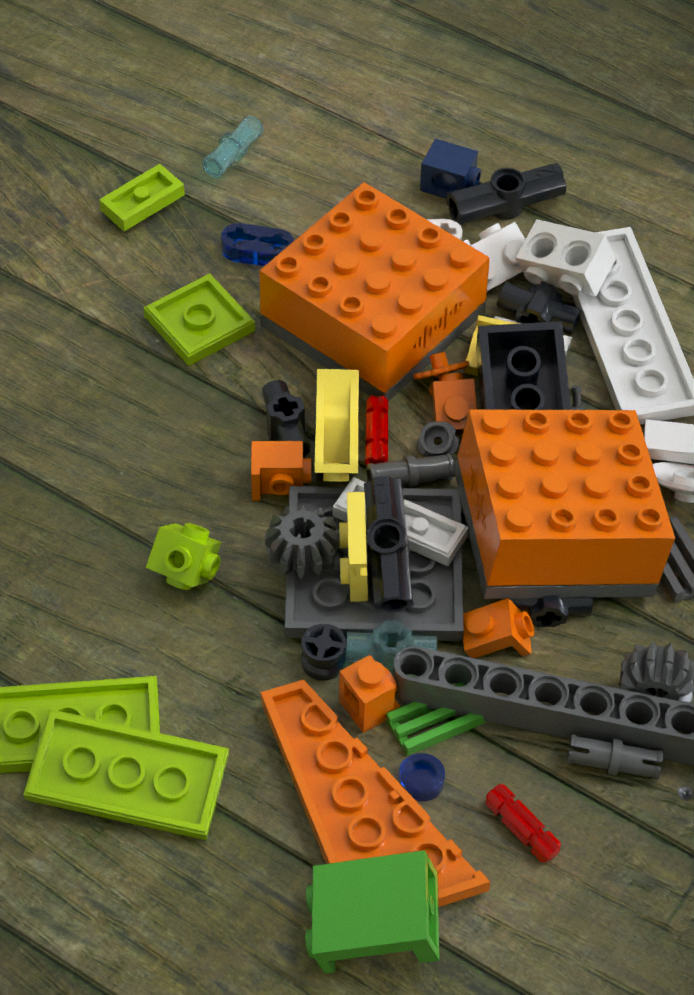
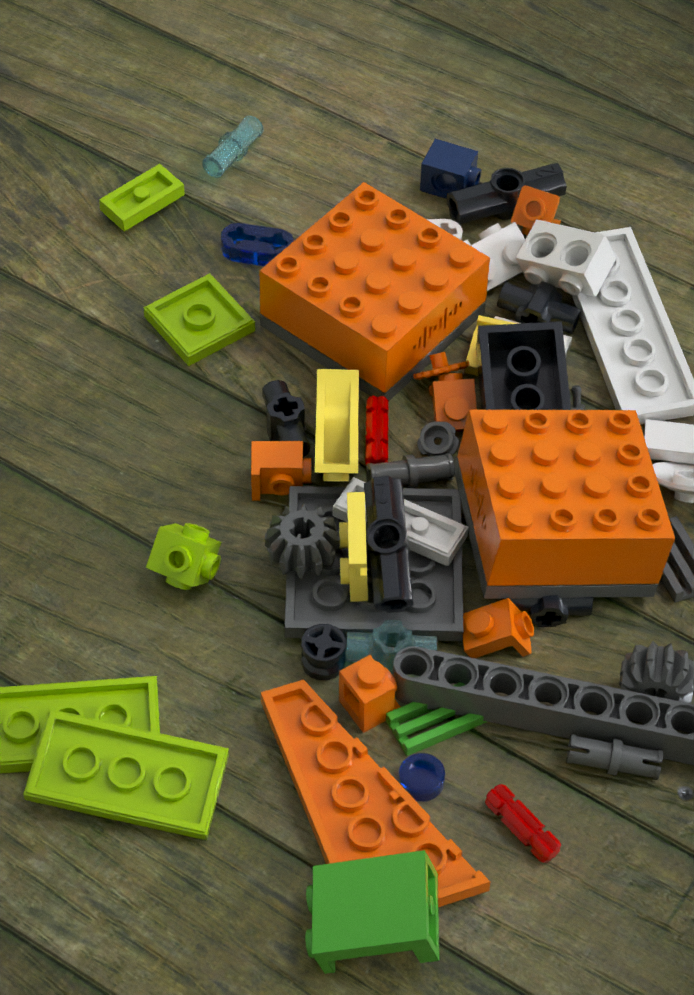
(535, 205): none -> orange bracket

